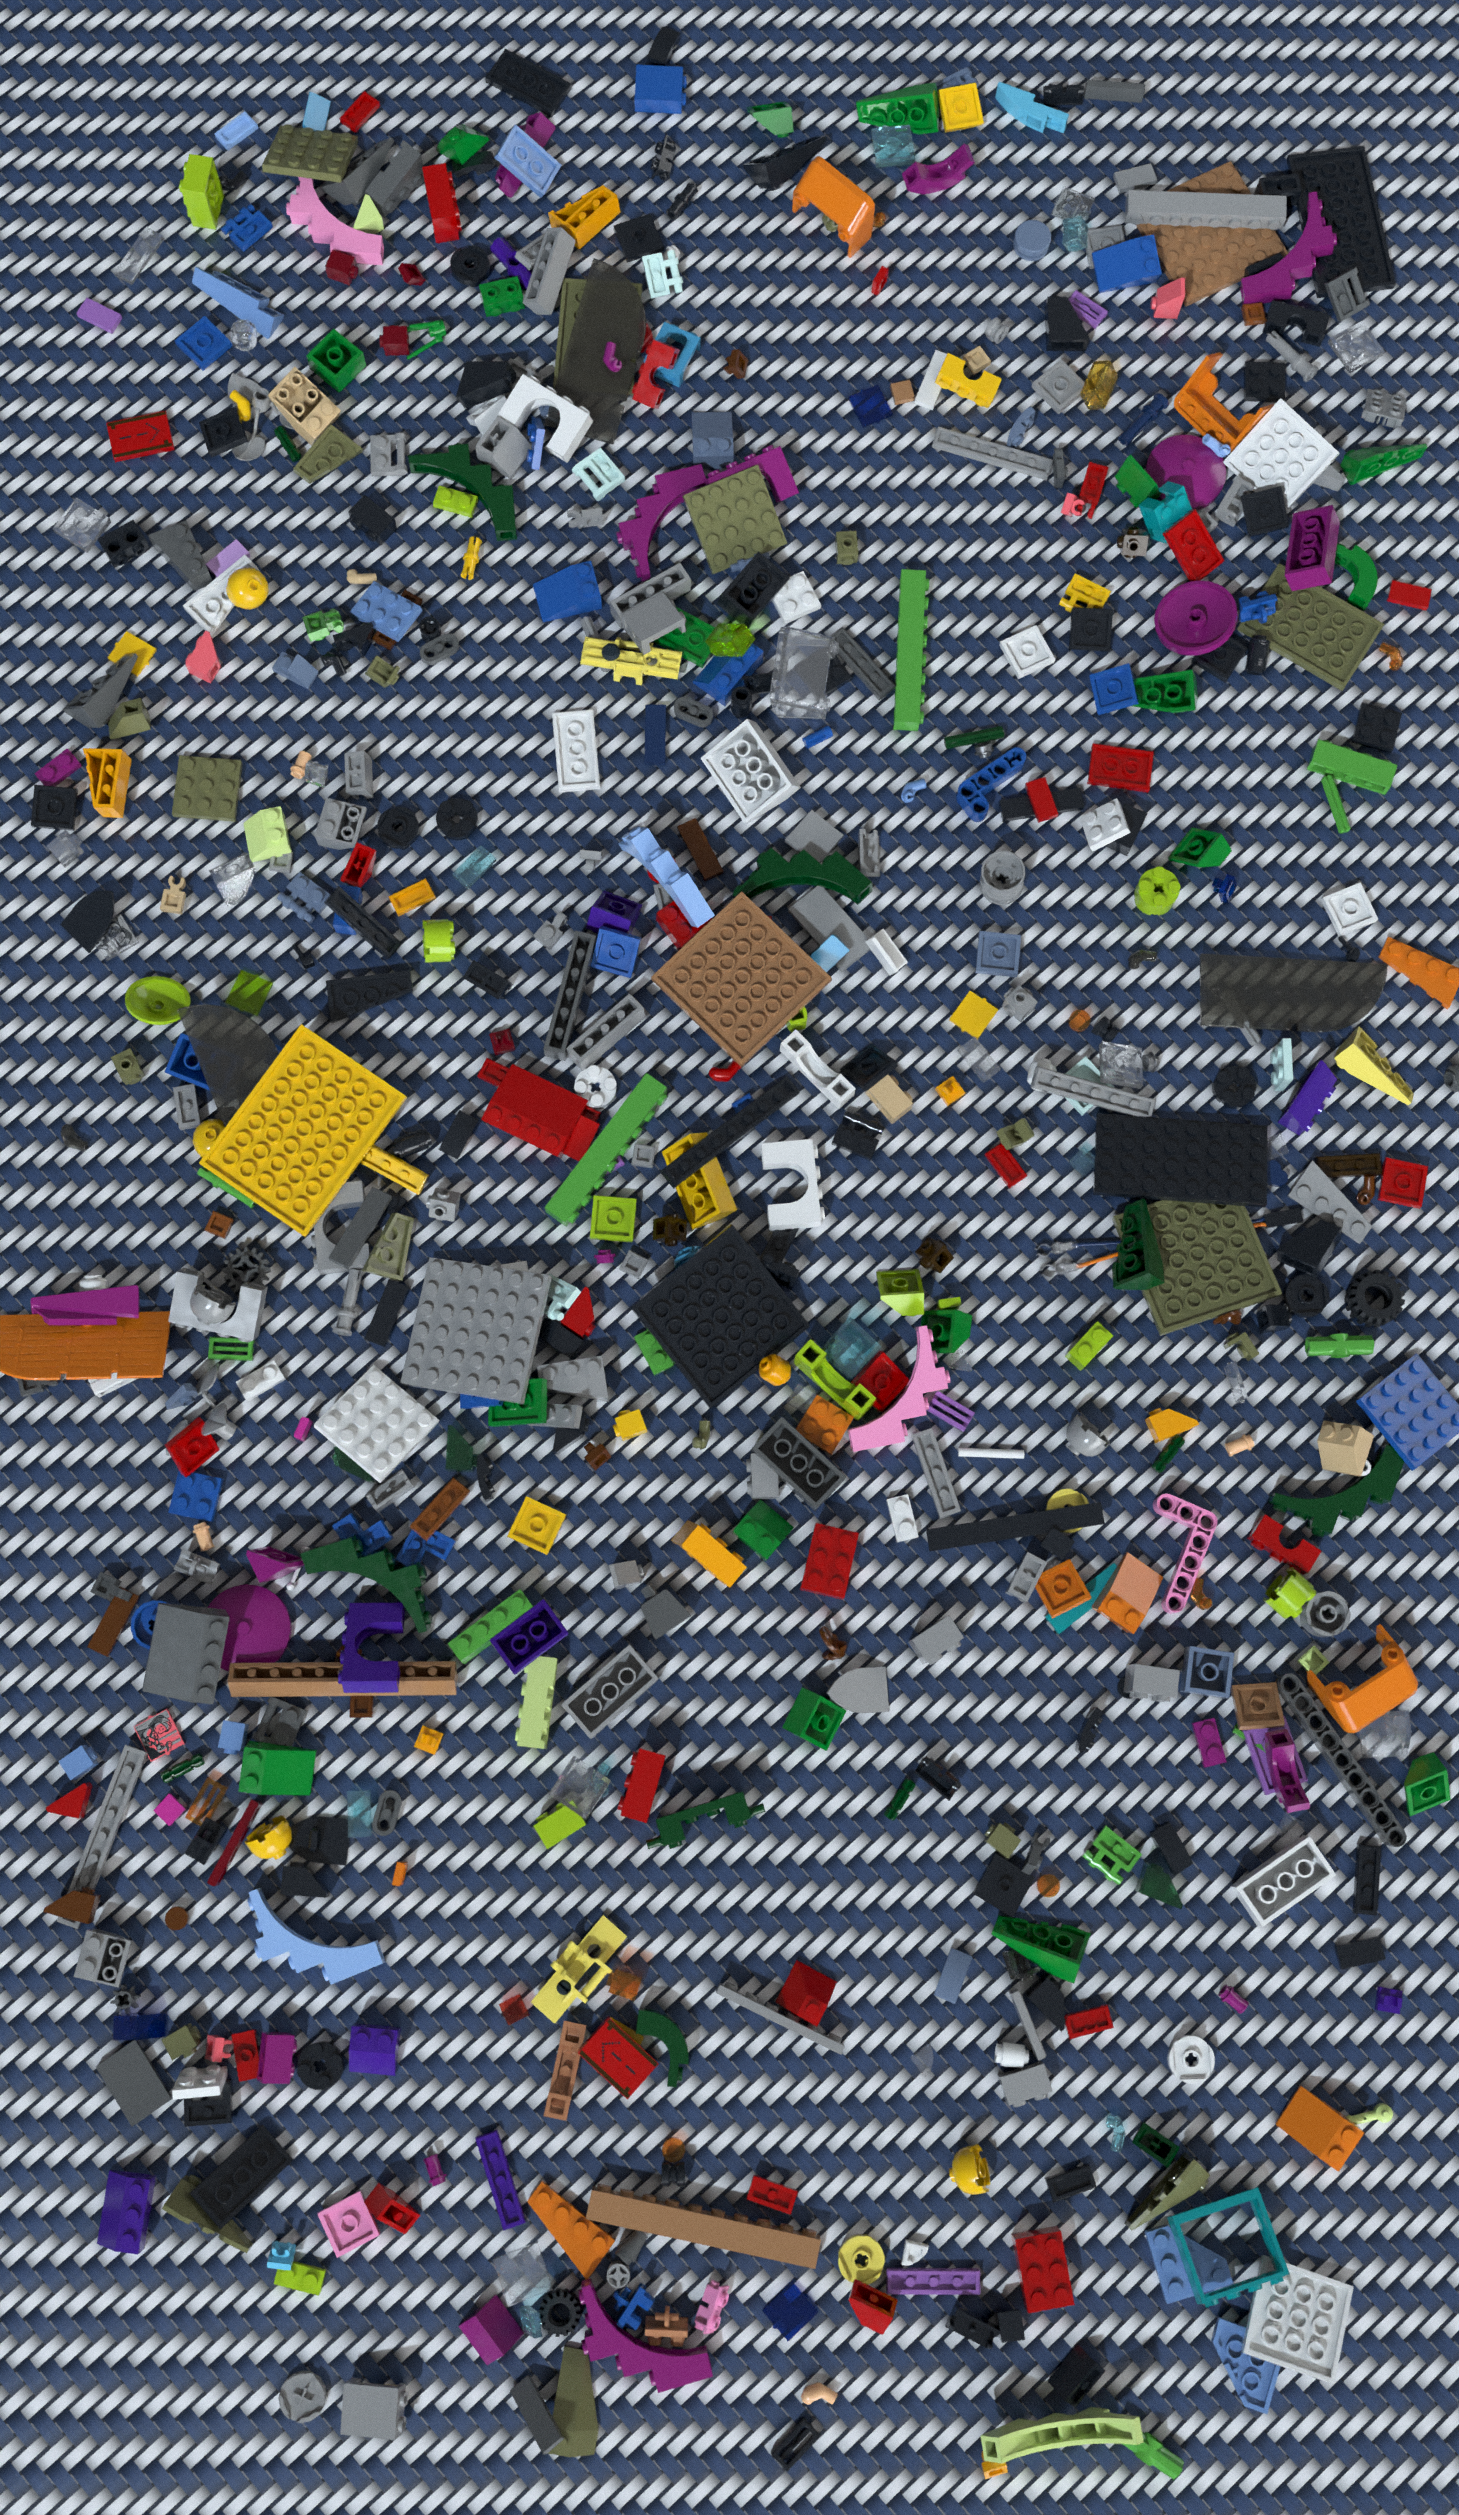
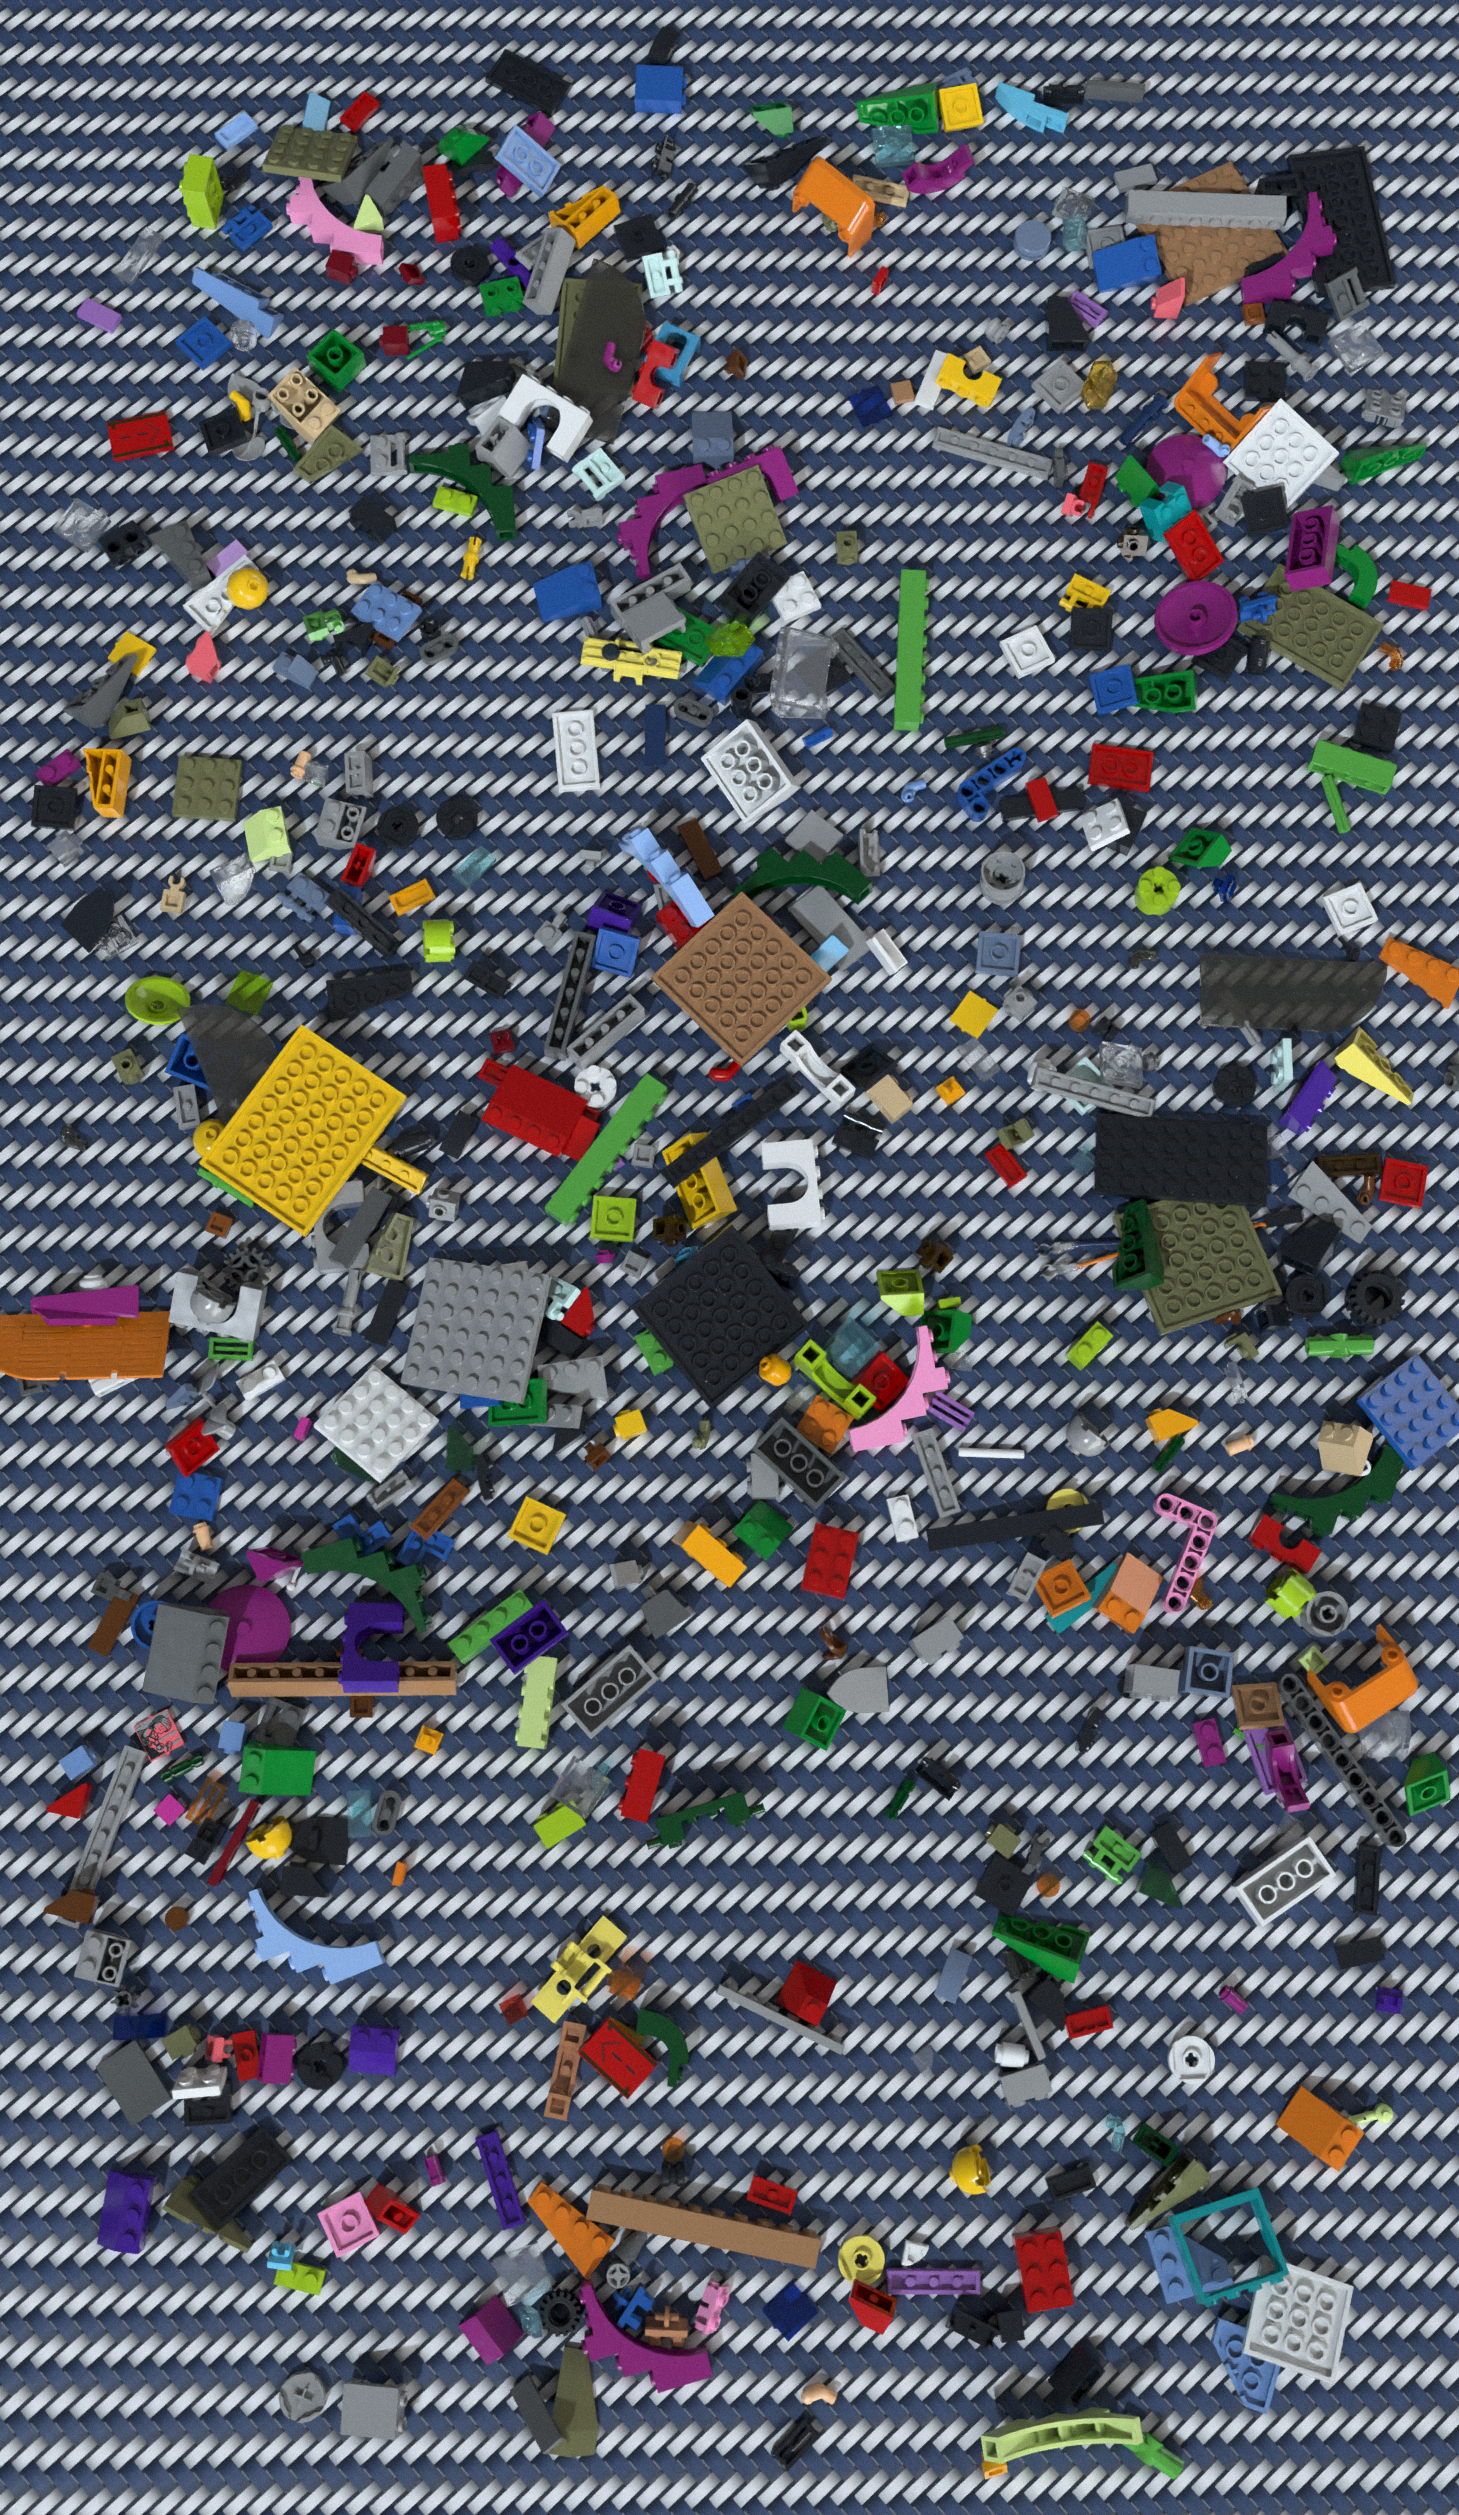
(882, 190): none -> tan tile

